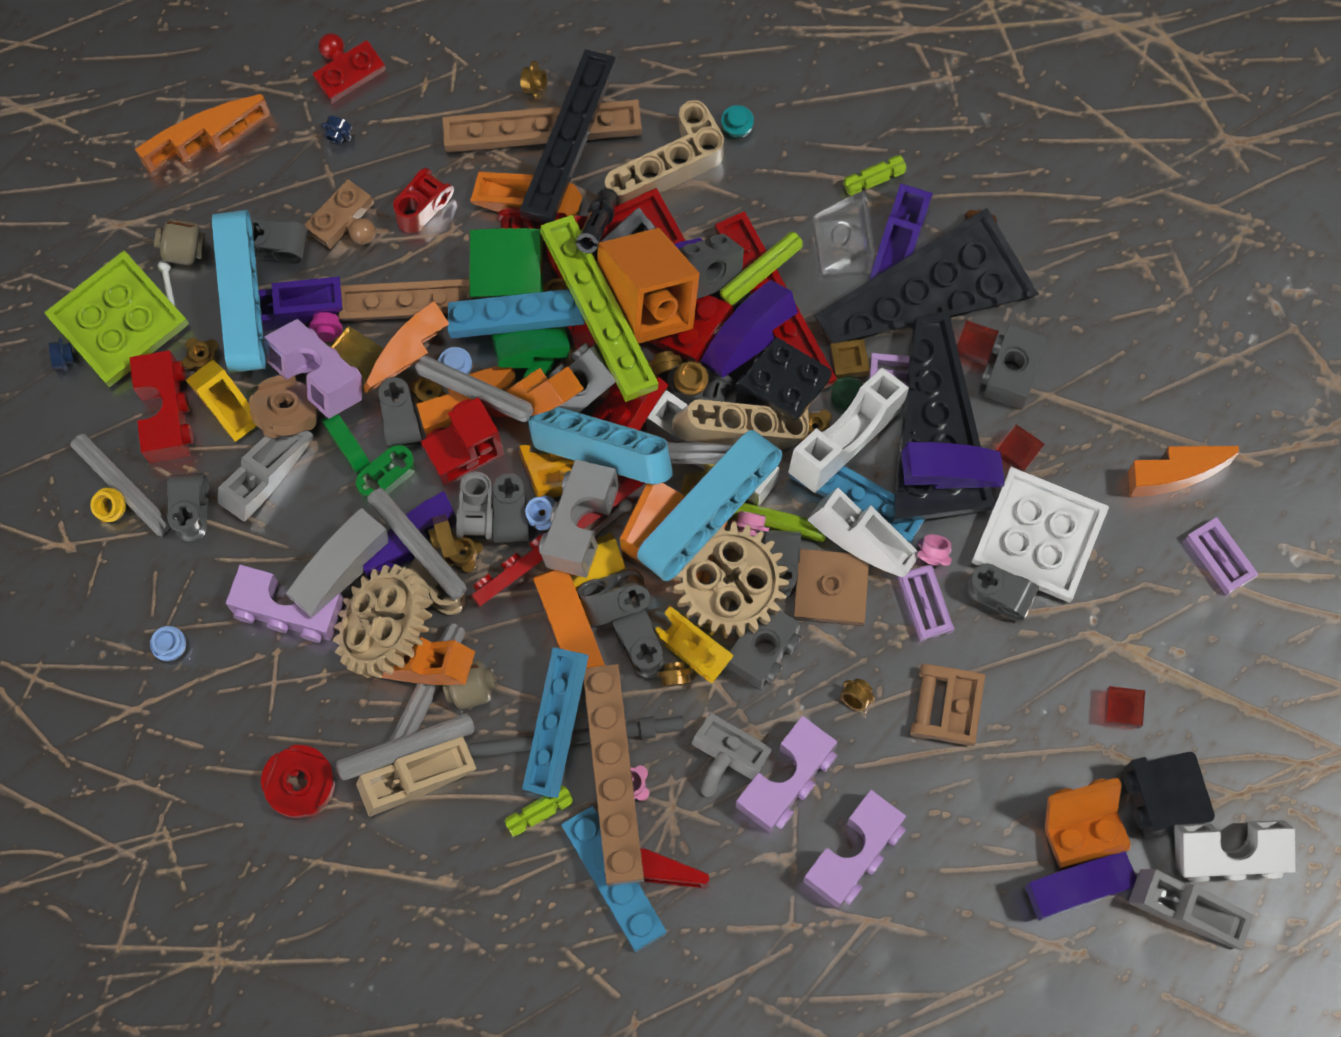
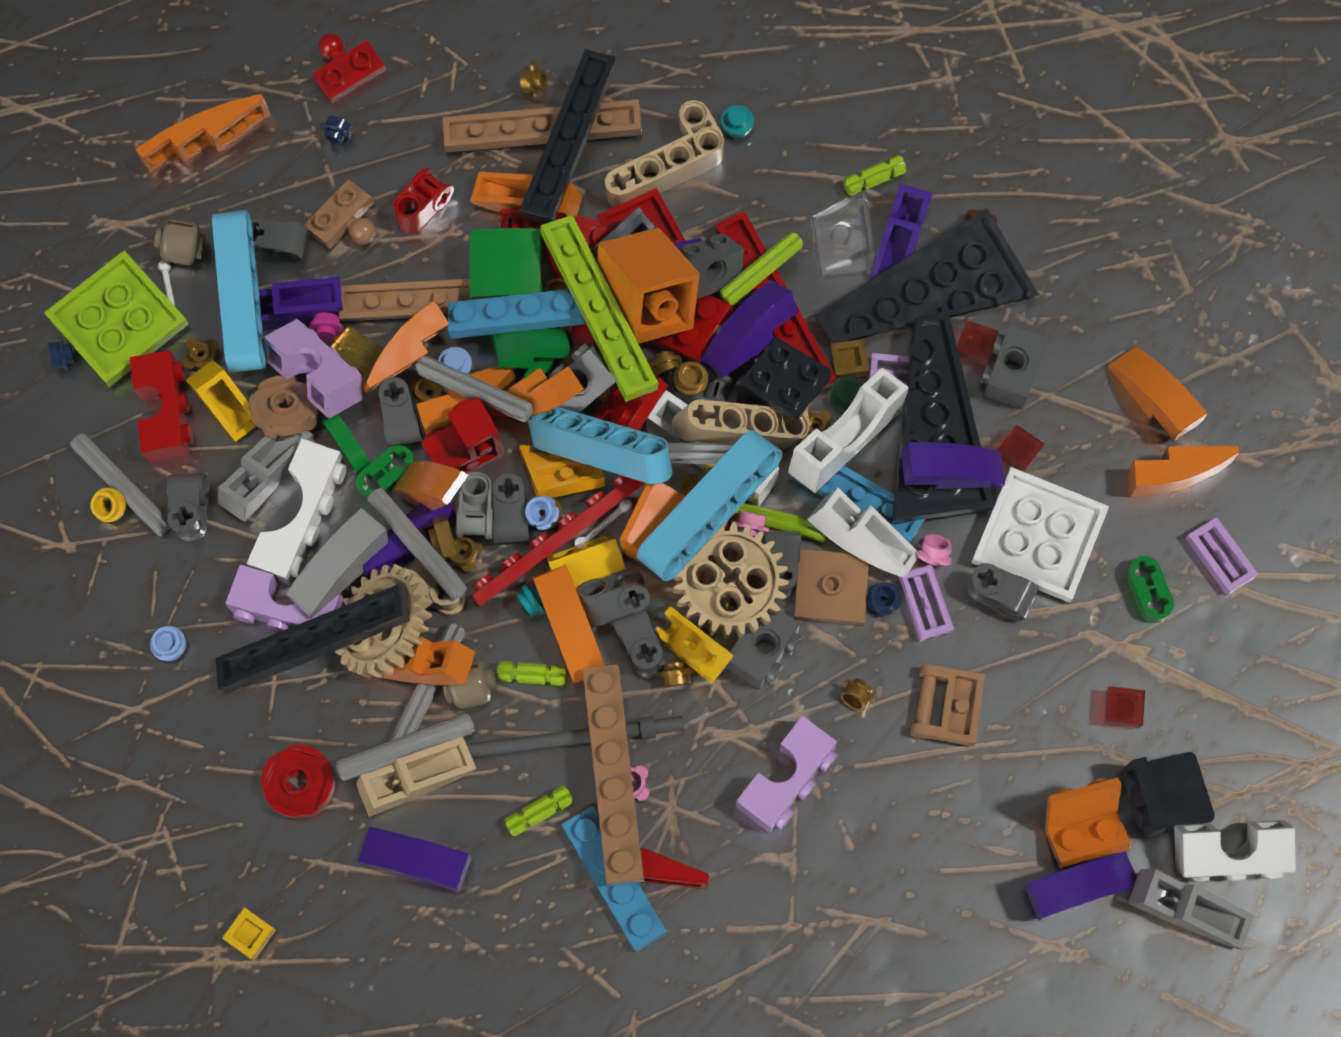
(249, 934): none -> yellow plate
(284, 550): none -> white arch
(312, 639): none -> black plate
(415, 859): none -> dark purple slope
(429, 484): none -> orange slope
(531, 600): none -> teal plate
(531, 673): none -> lime axle
(555, 722): dark azure plate -> none
(585, 491): light grey arch -> none
(599, 216): black pin -> none
(729, 748): light grey plate -> none
(838, 877): lavender arch -> none
(890, 592): none -> dark blue plate
(1157, 586): none -> green beam
(1158, 392): none -> orange slope

